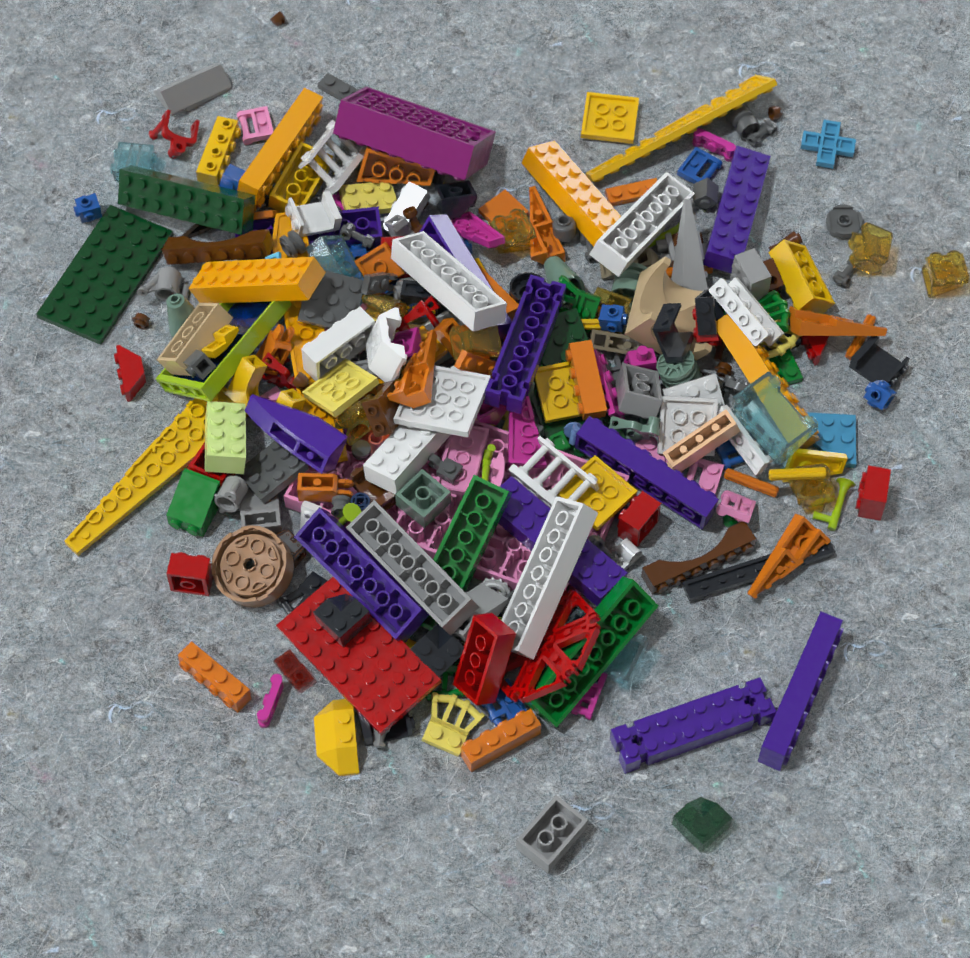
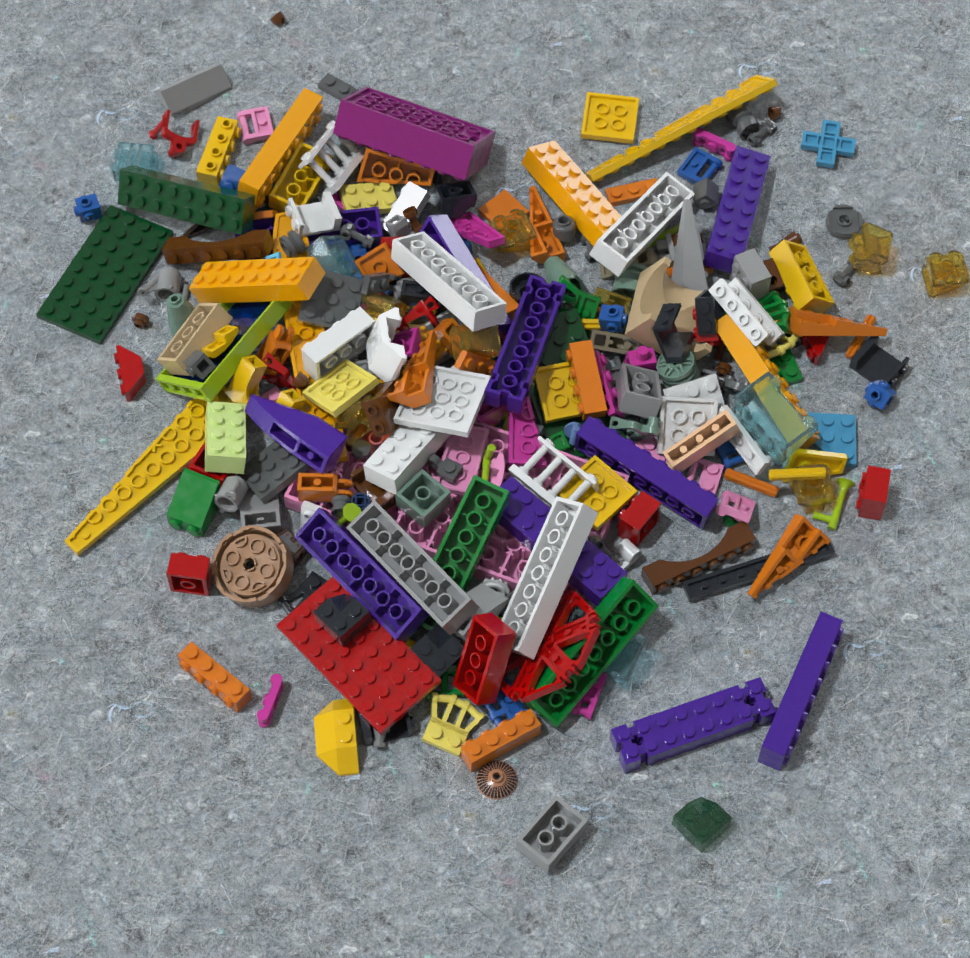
(293, 670): clear red slope -> none
(498, 788): none -> dish

